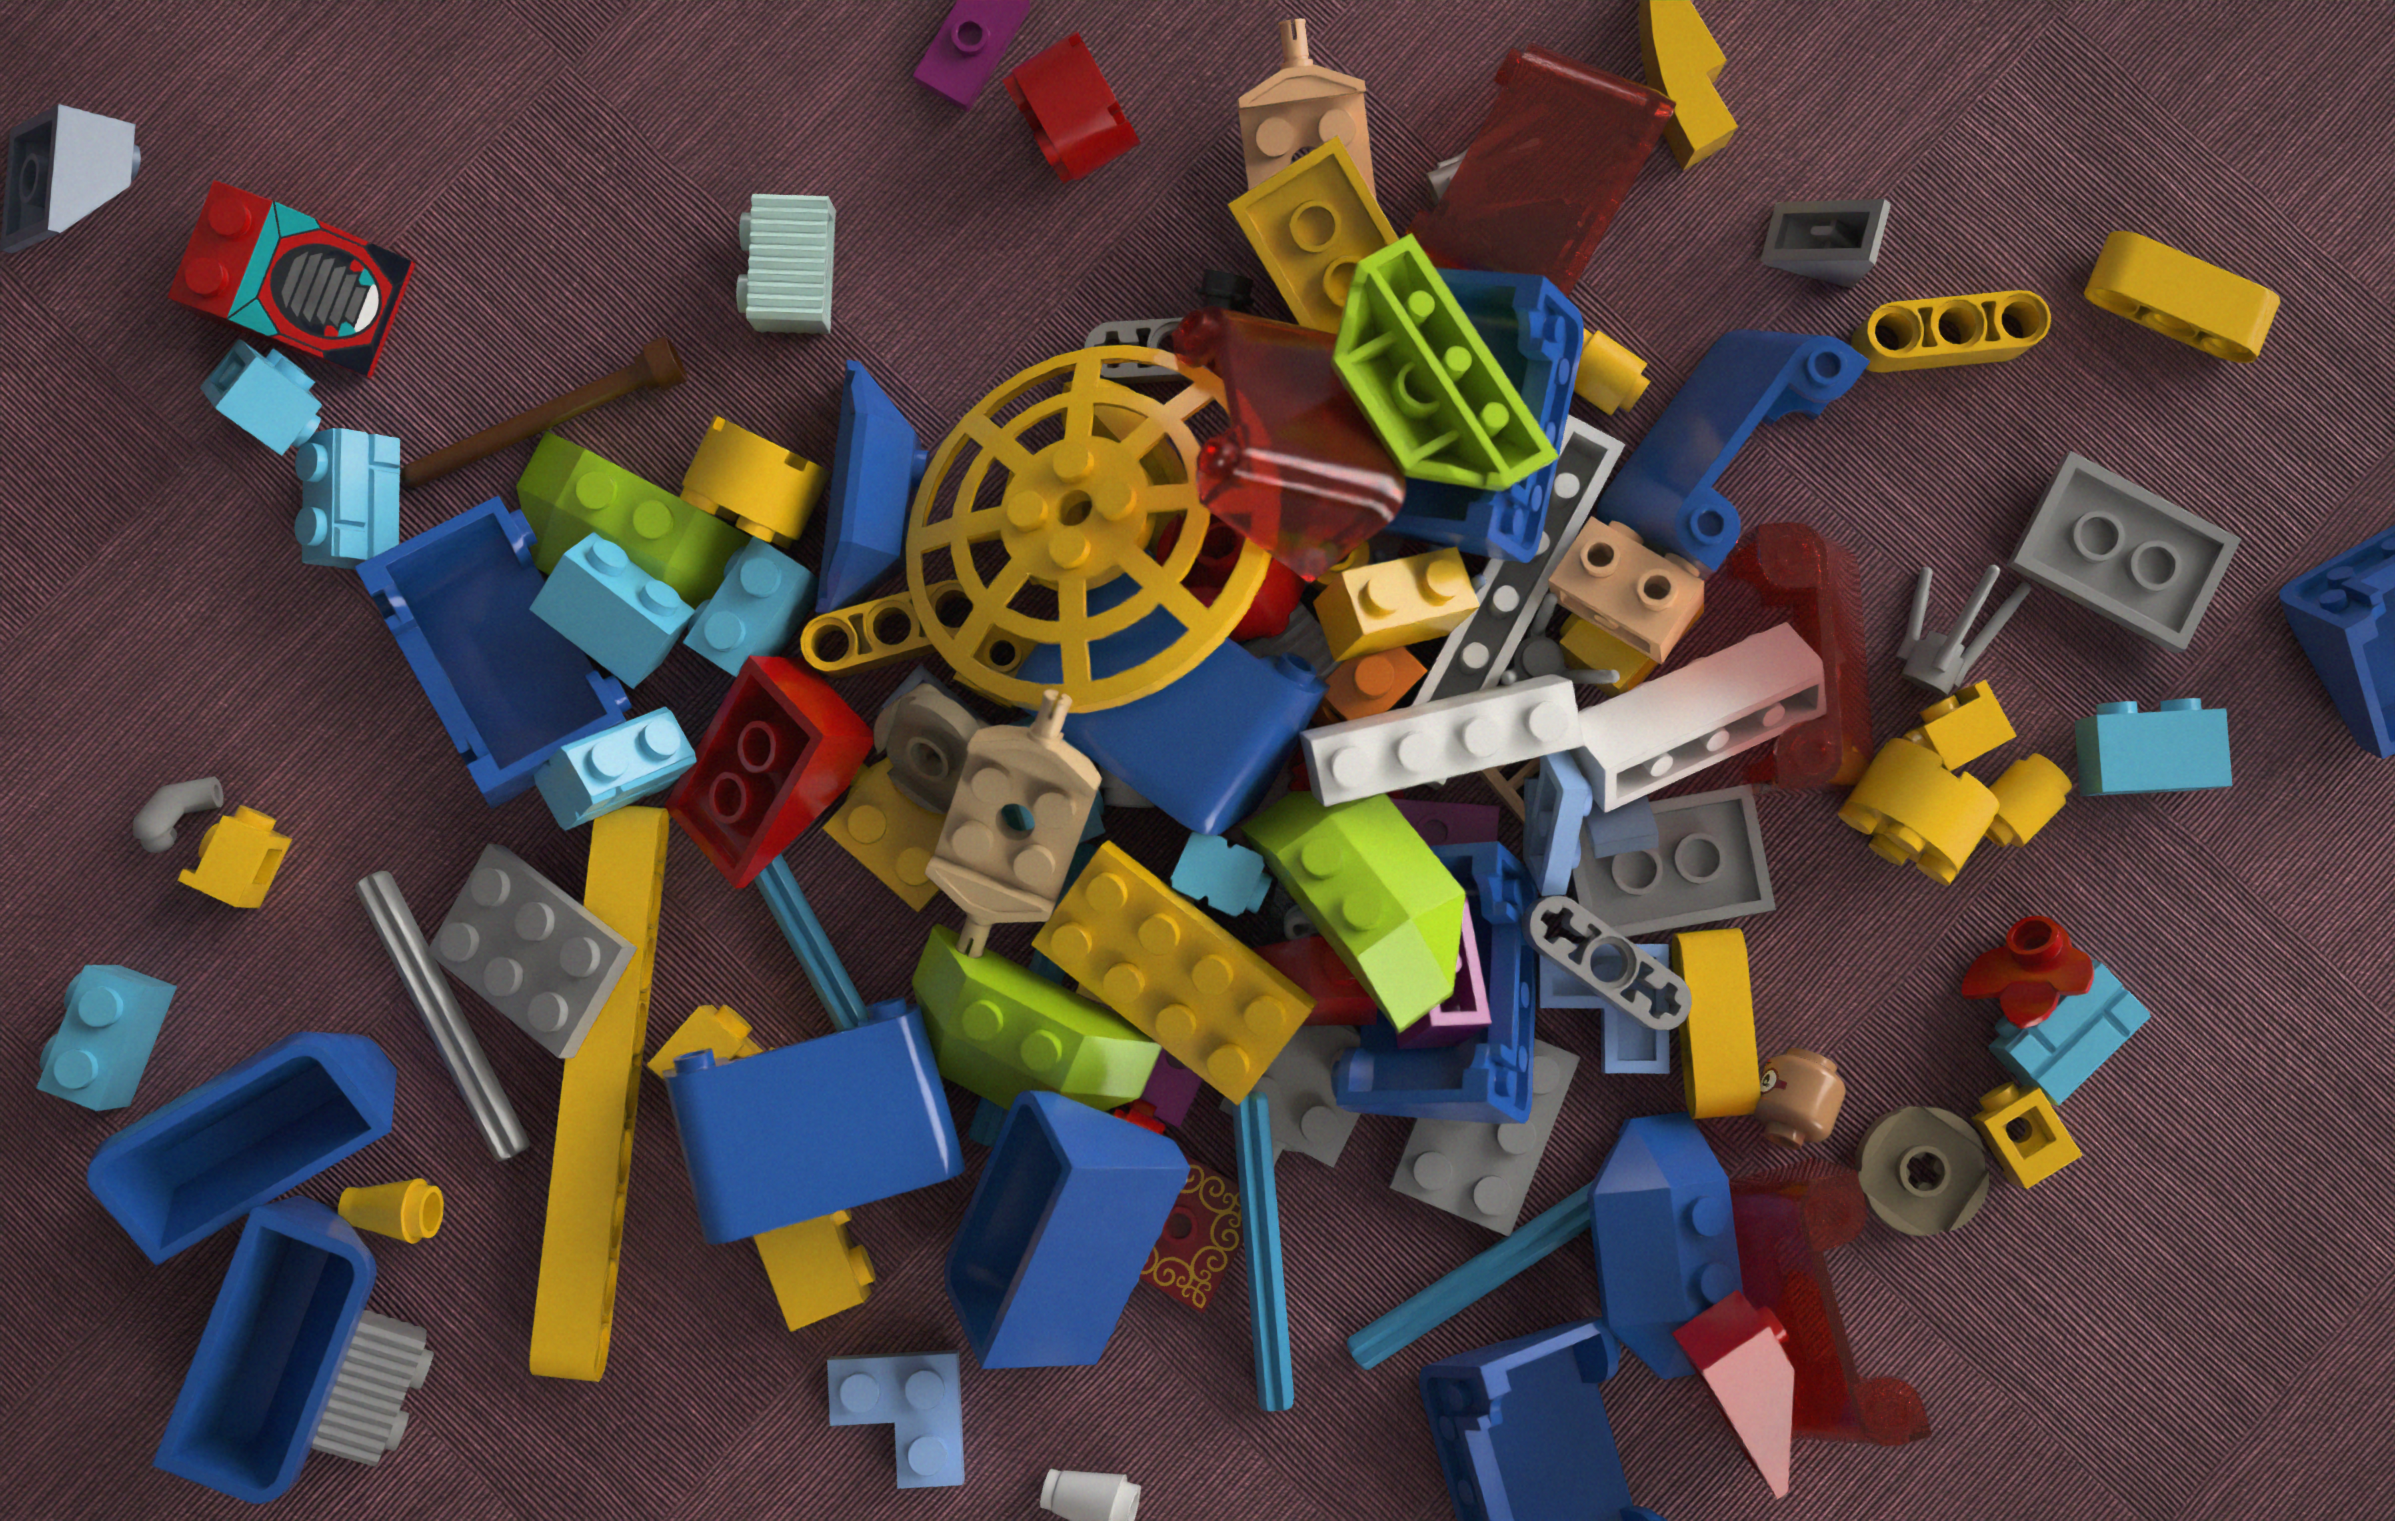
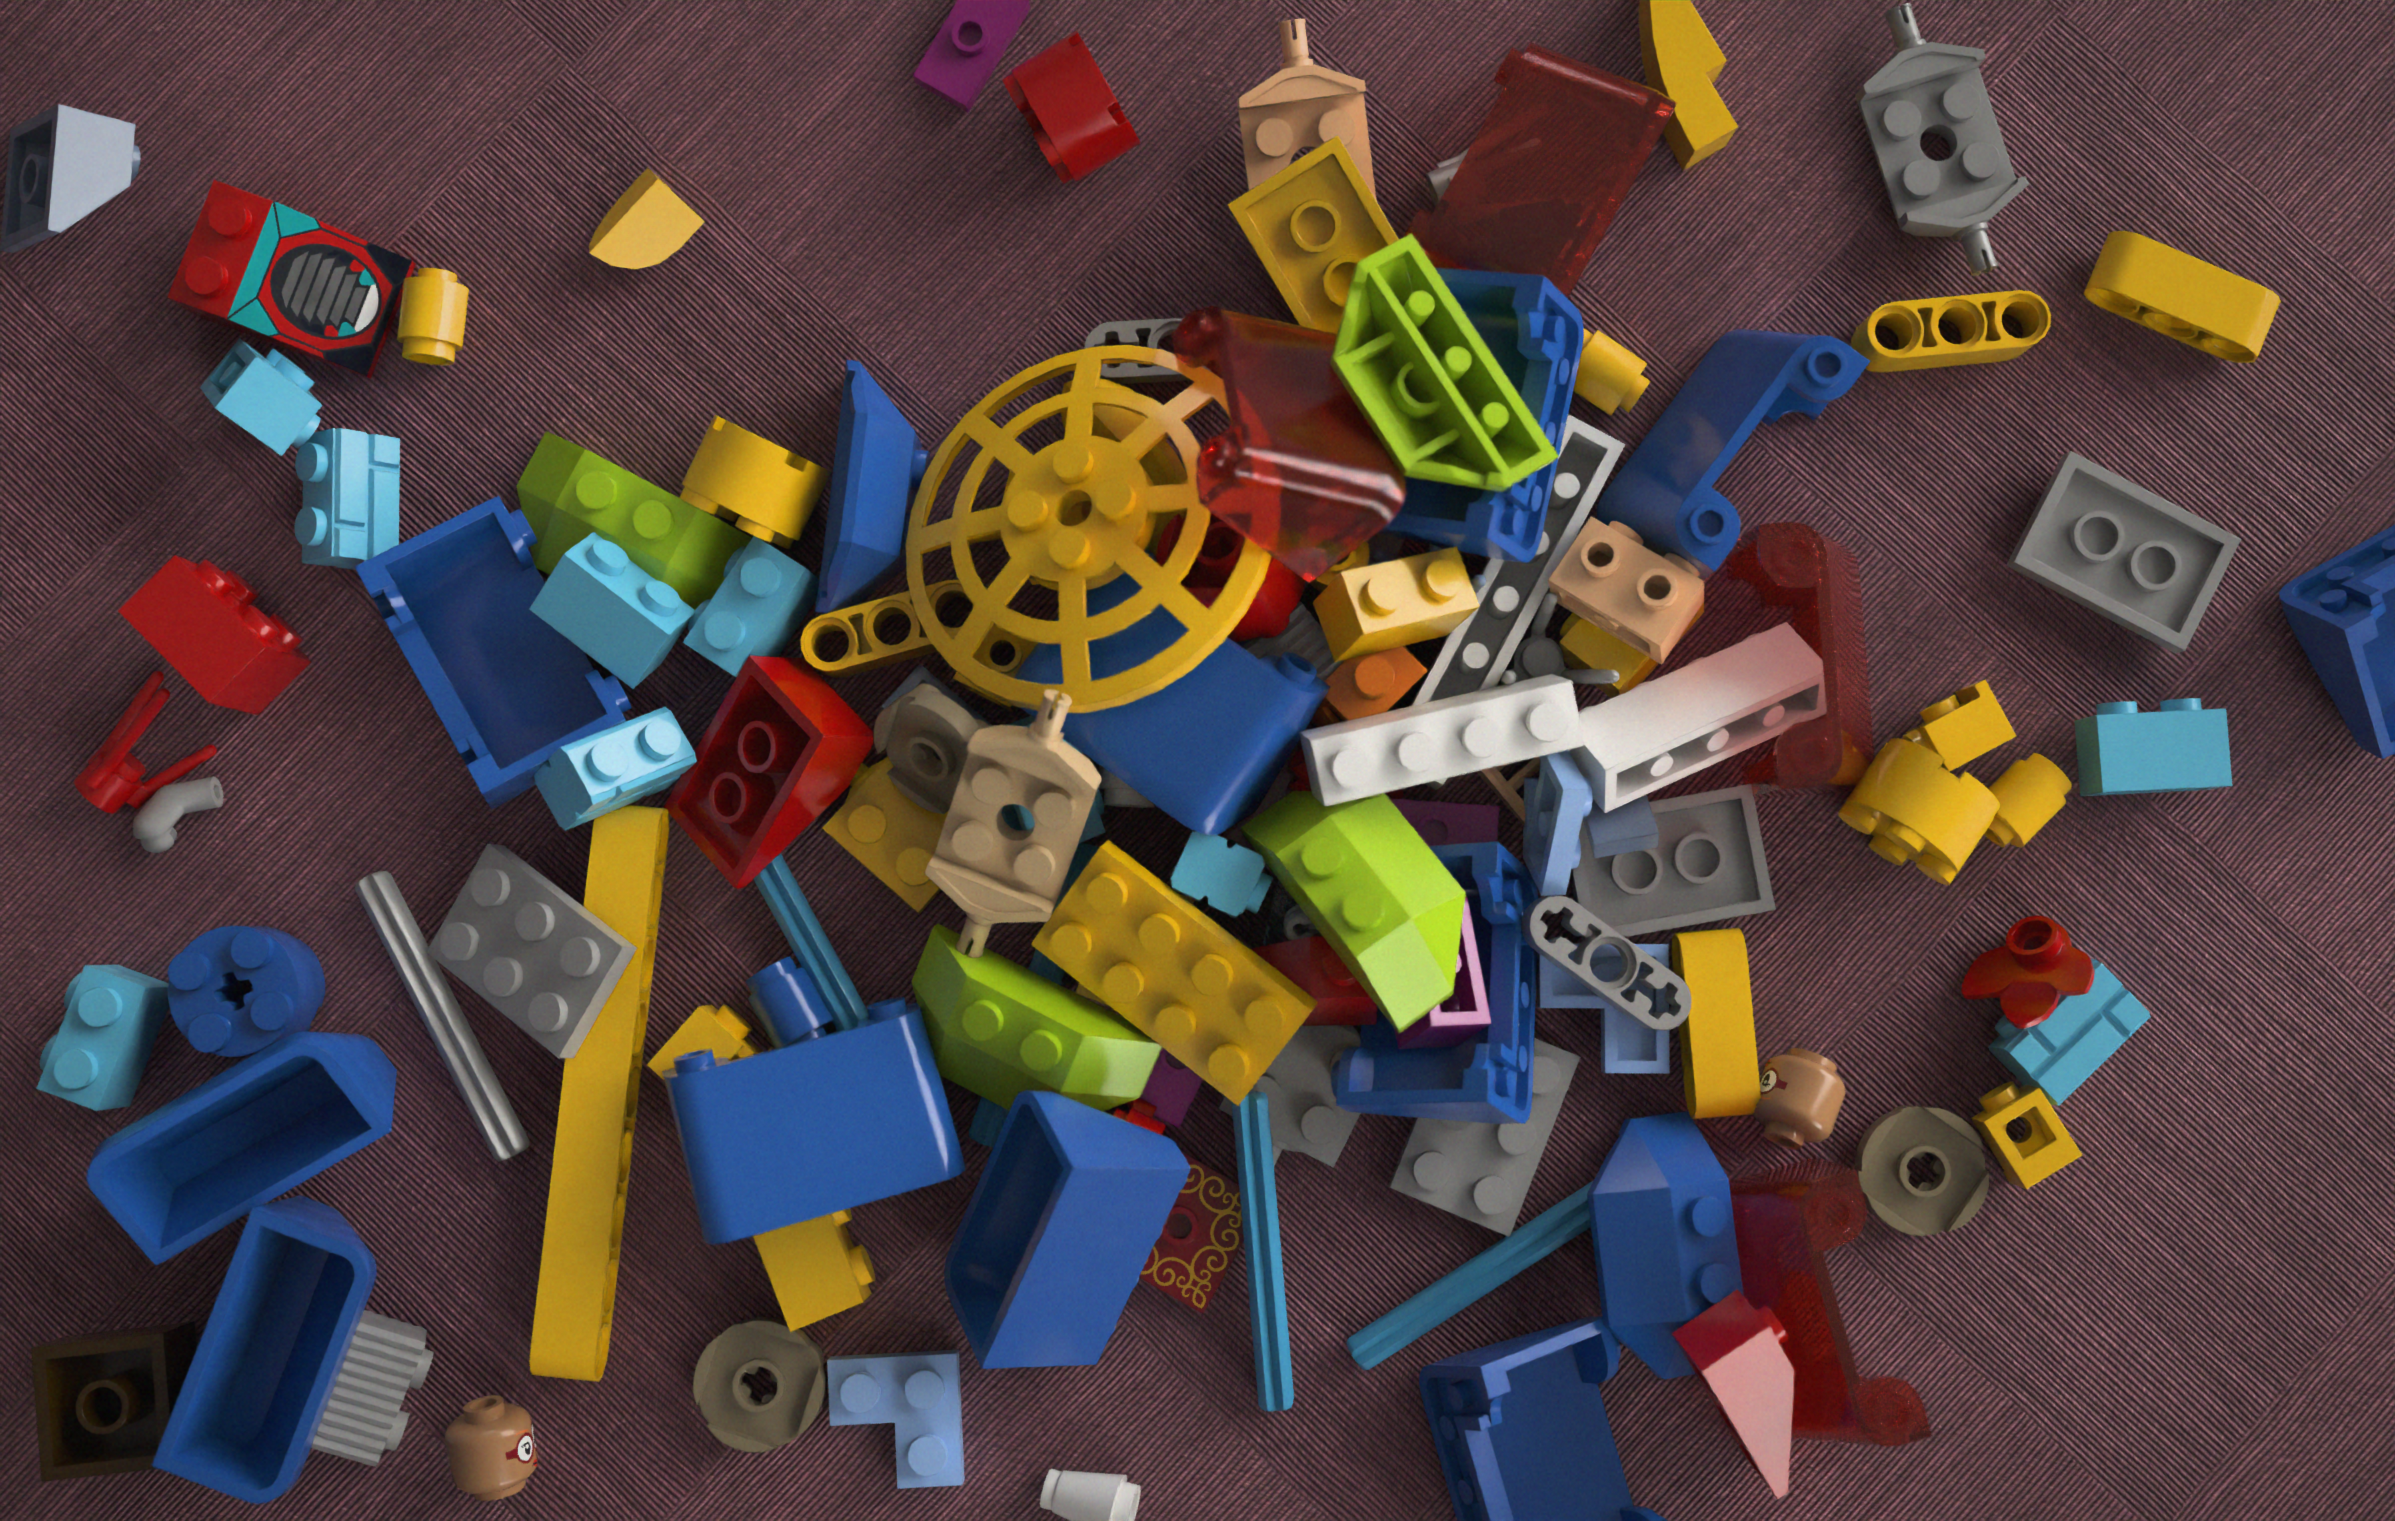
(108, 1398): none -> dark brown brick
(115, 773): none -> red plant
(210, 981): none -> blue brick
(216, 634): none -> red brick
(238, 859): yellow brick -> none
(396, 1209): yellow cone -> none
(432, 317): none -> yellow brick
(491, 1448): none -> medium nougat head
(644, 225): none -> yellow brick
(654, 367): reddish brown piece -> none
(727, 1401): none -> dark tan plate
(788, 263): light aqua brick -> none
(788, 1003): none -> blue brick
(1225, 290): black plate -> none
(1826, 238): light grey slope -> none
(1937, 660): light grey plant -> none
(1942, 93): none -> light grey plate

